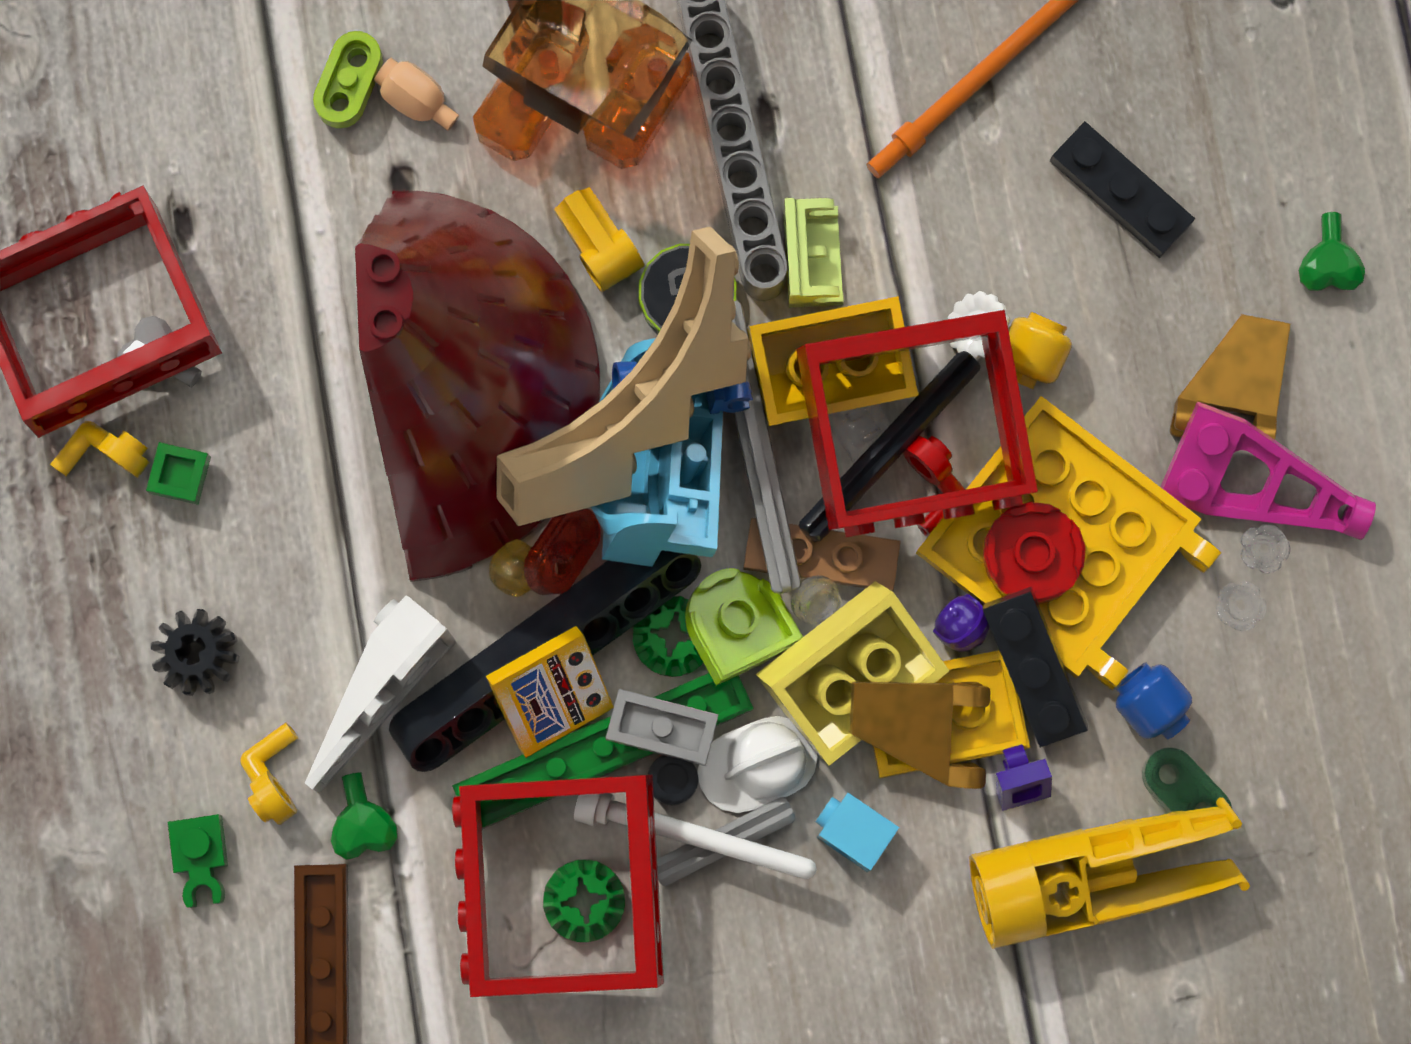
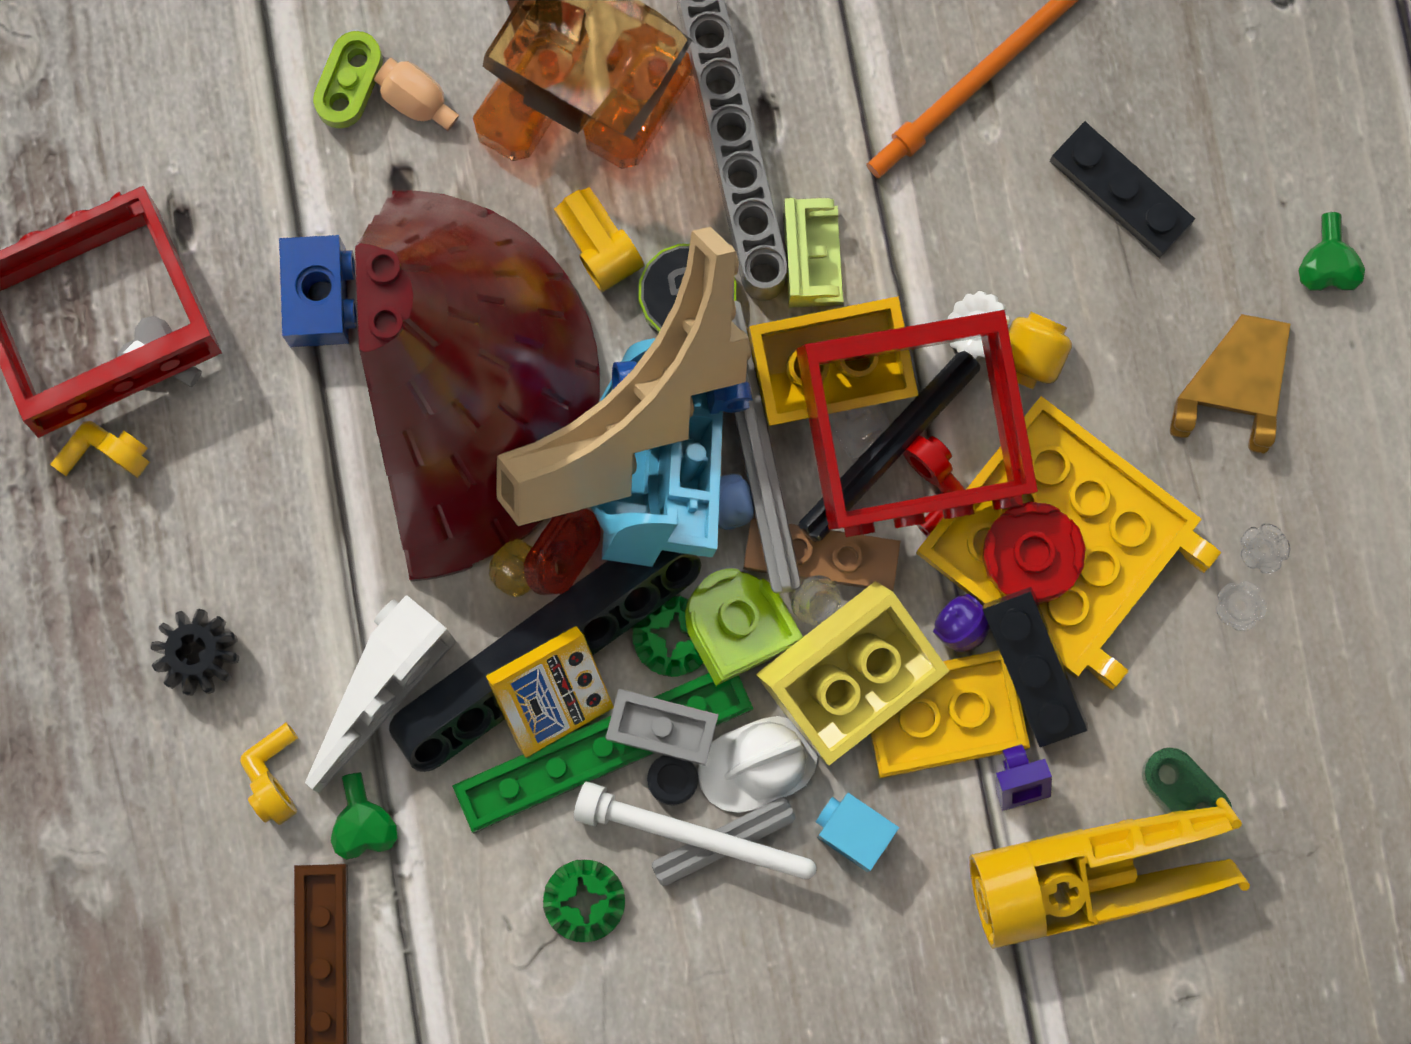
(178, 473): green plate -> none
(198, 848): green plate -> none
(301, 266): none -> blue brick
(644, 887): red window -> none
(734, 502): none -> medium blue piece
(916, 725): pearl gold flag -> none
(1154, 701): blue head -> none
(1206, 452): dark pink plate -> none

